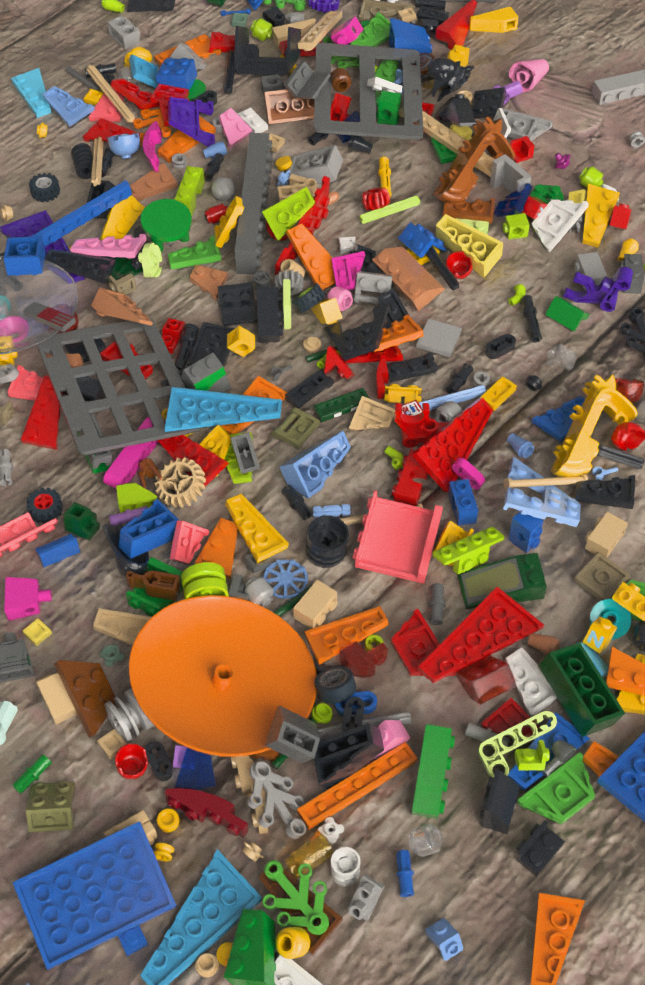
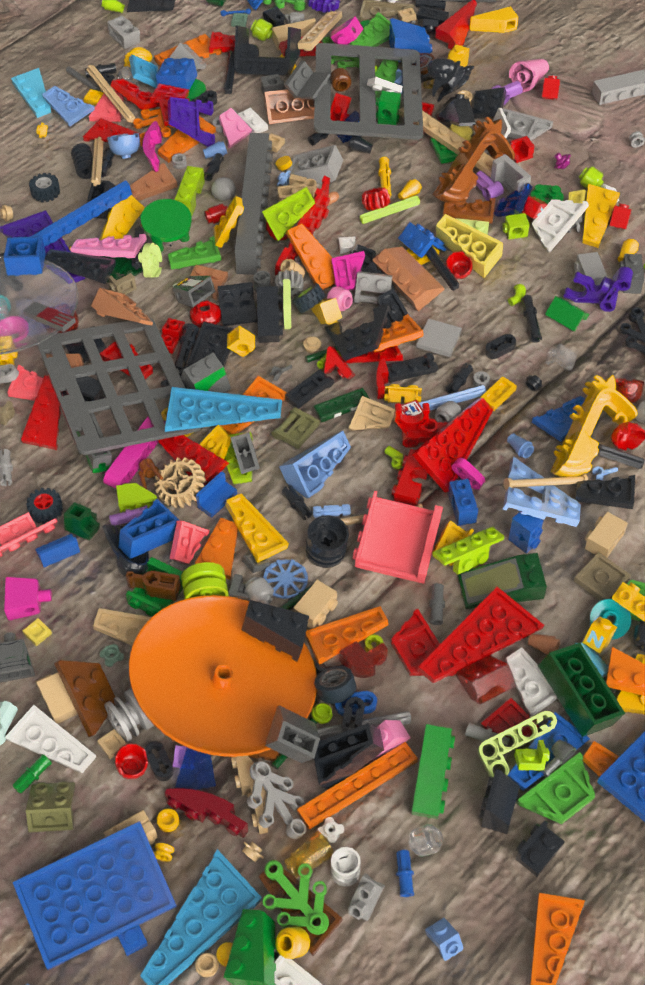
(46, 737): none -> white wing
(193, 290): none -> dark grey torso
(211, 316): none -> red piece
(214, 495): none -> blue panel
(276, 626): none -> black wedge
(411, 189): none -> yellow cone
(488, 187): none -> medium lavender piece
(551, 88): none -> slope

